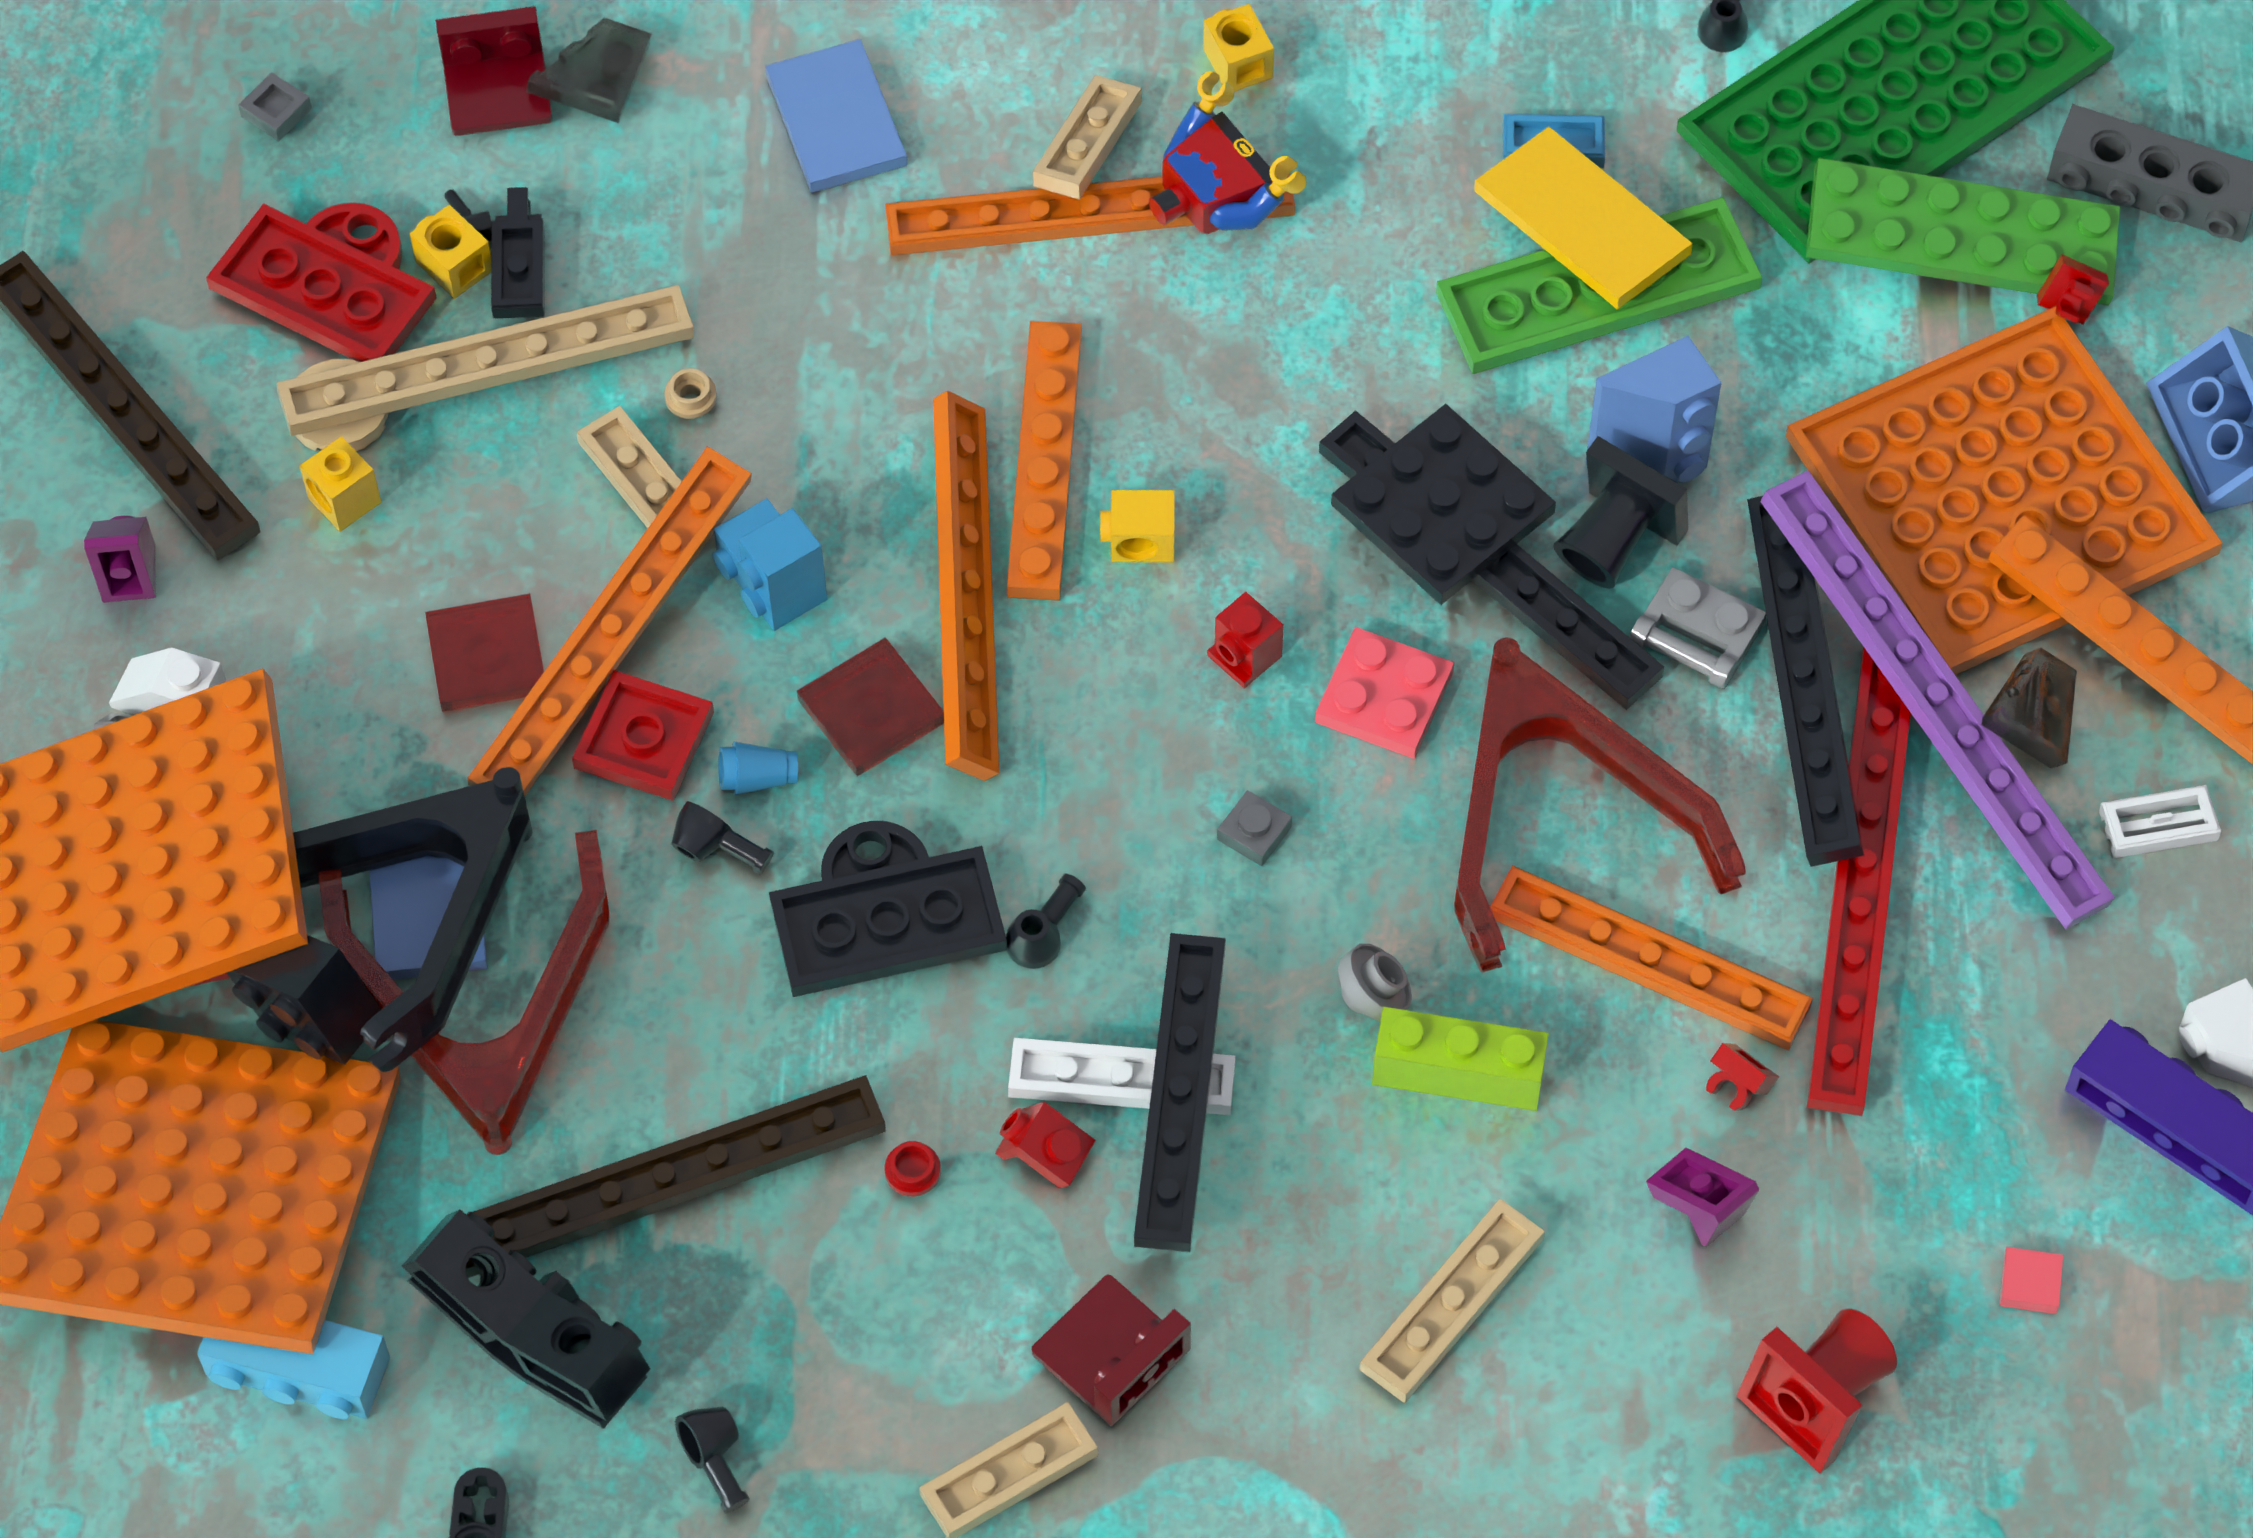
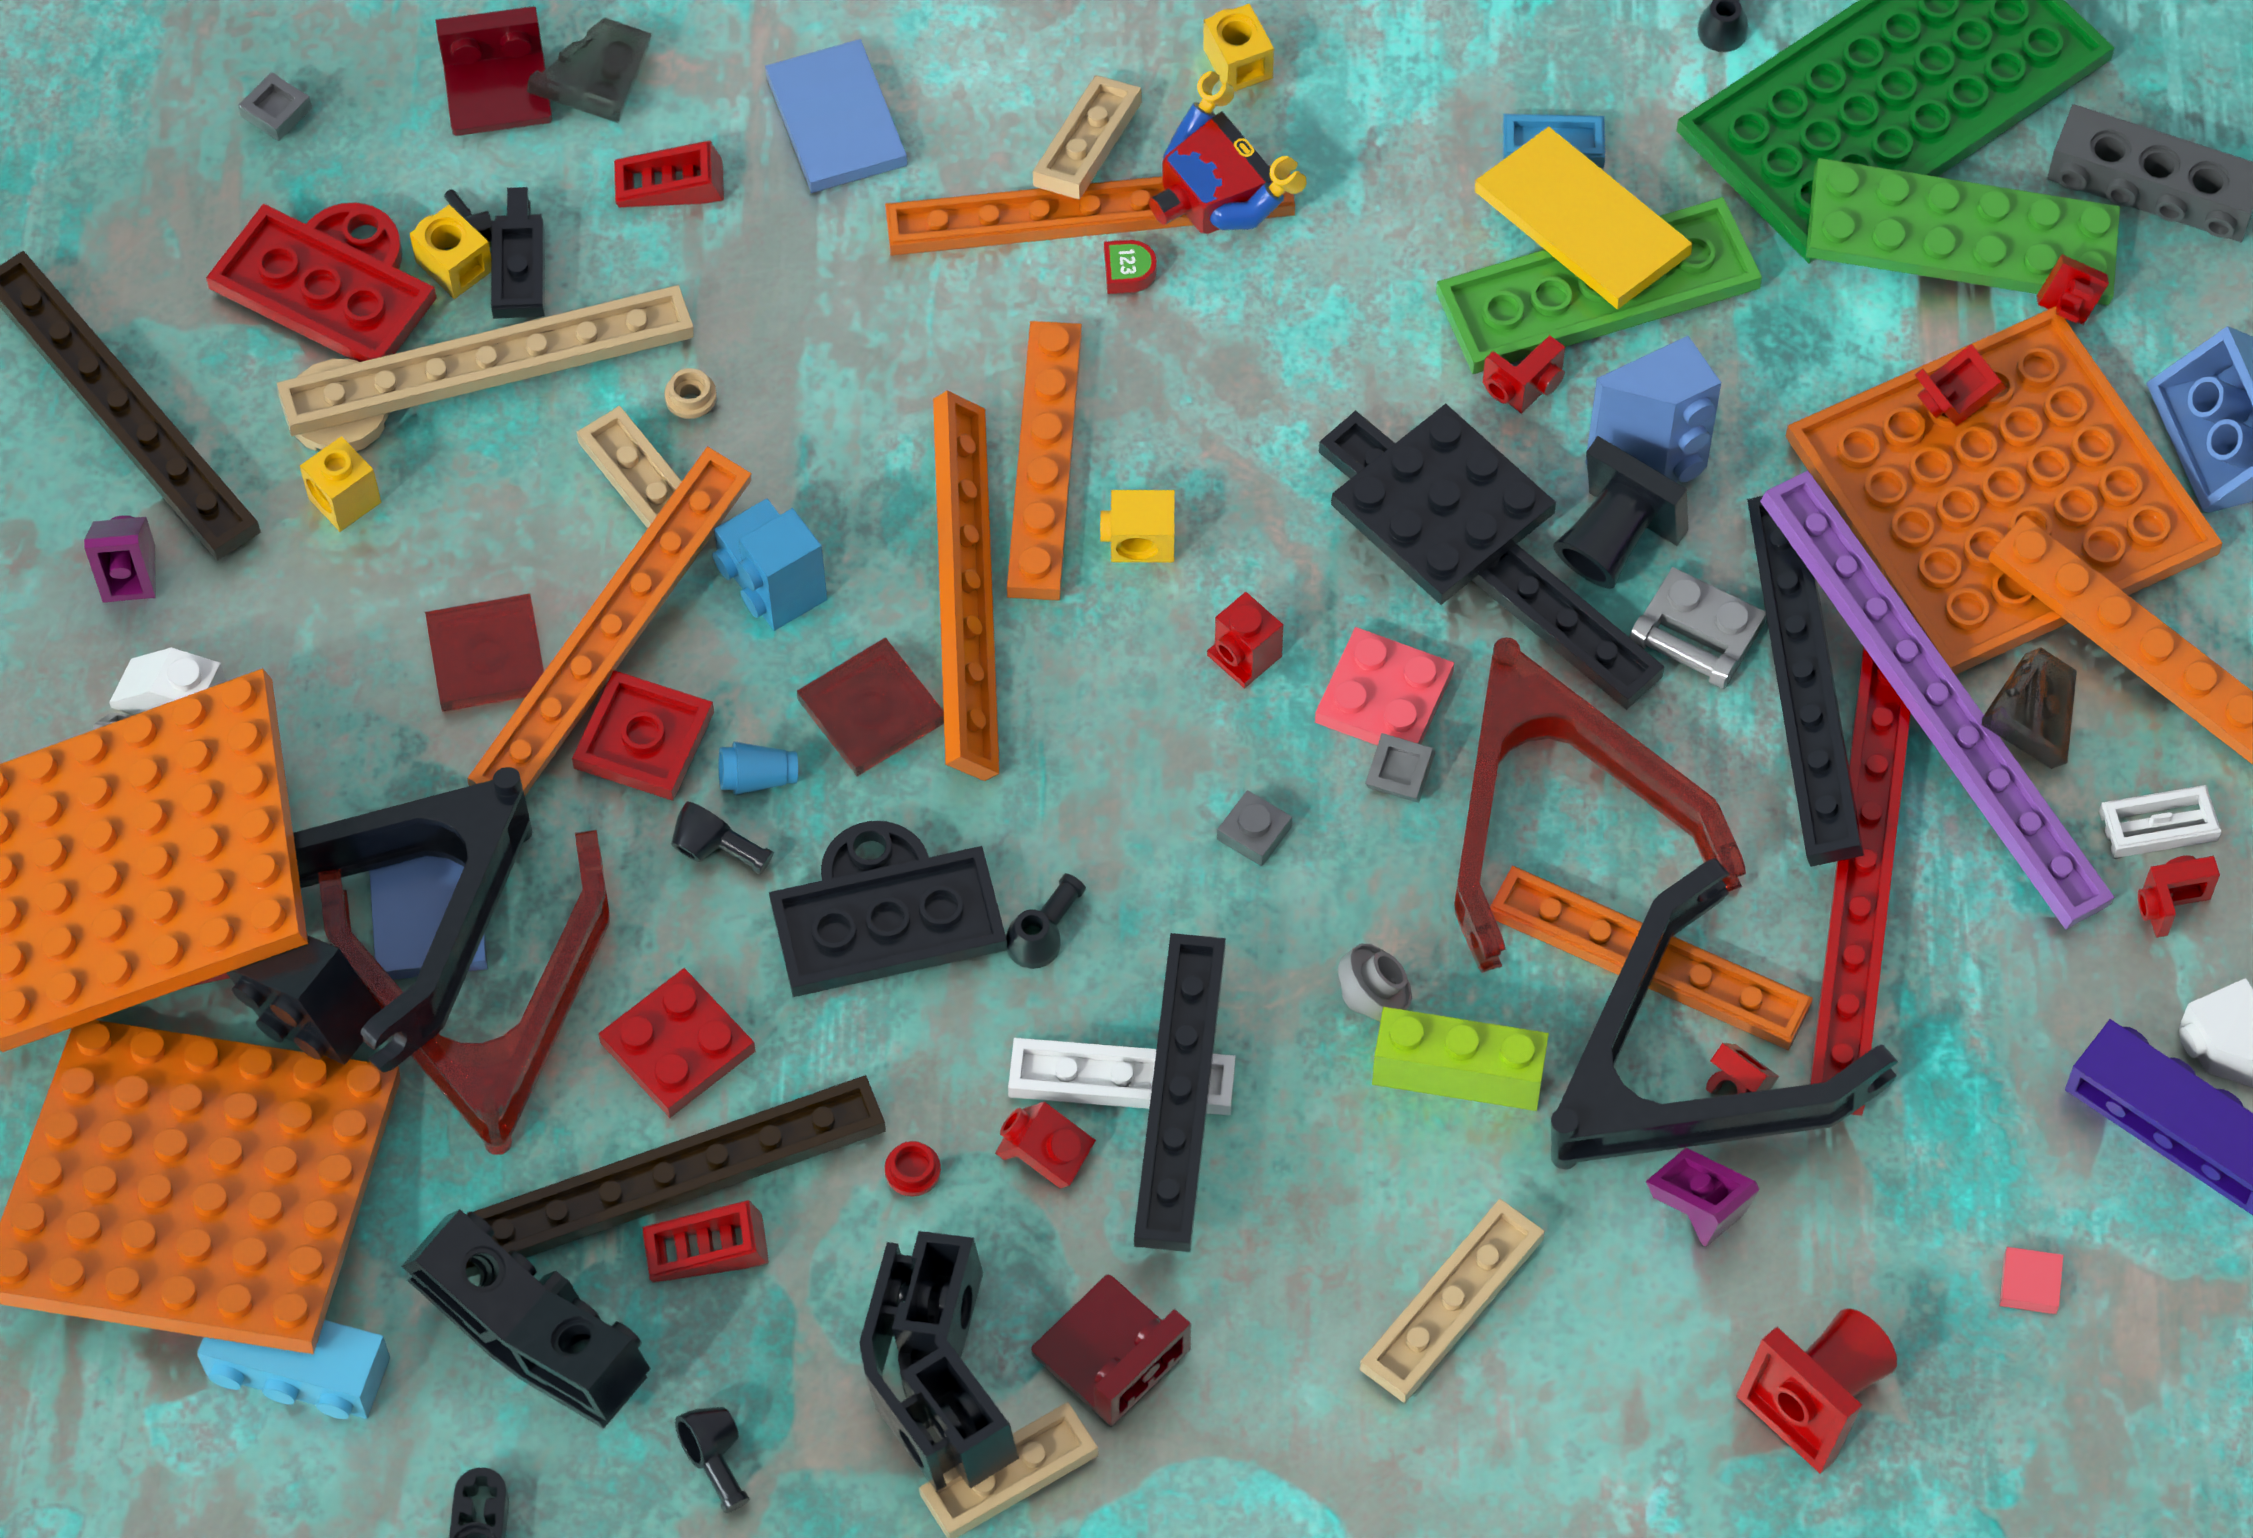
(677, 1042): none -> red plate
(689, 190): none -> red slope
(729, 1258): none -> red slope
(930, 1334): none -> black brick
(1128, 266): none -> tile
(1400, 768): none -> flat silver plate
(1535, 375): none -> red bracket
(1609, 1120): none -> black piece
(1959, 386): none -> red bracket
(2174, 884): none -> red bracket

